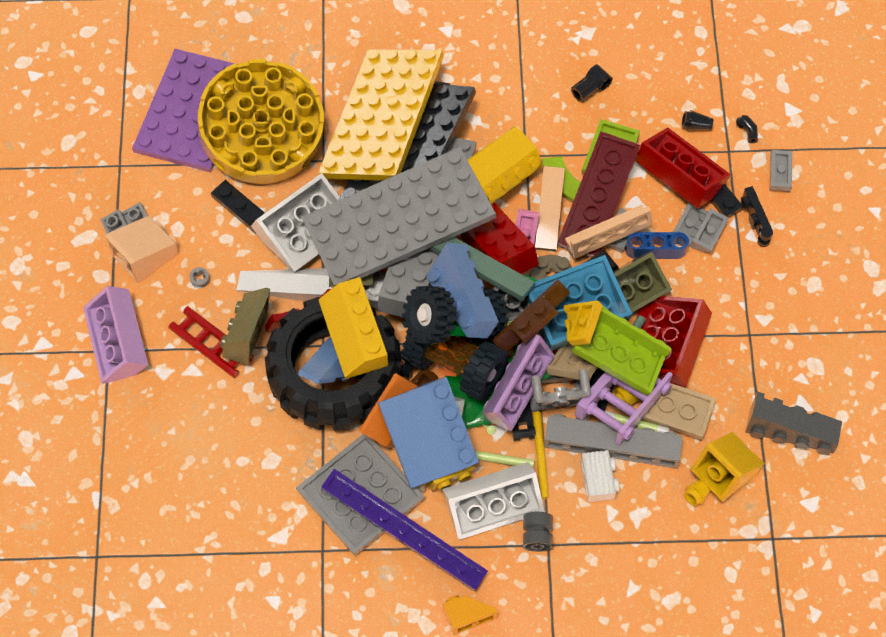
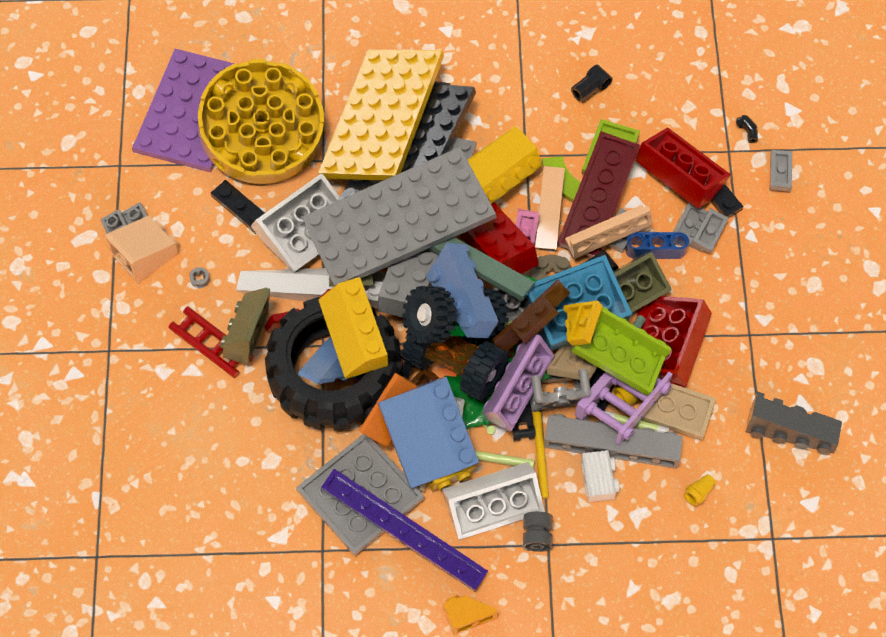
(115, 334): lavender slope -> none
(696, 121): black cone -> none
(726, 465): yellow slope -> none
(757, 216): black plate -> none

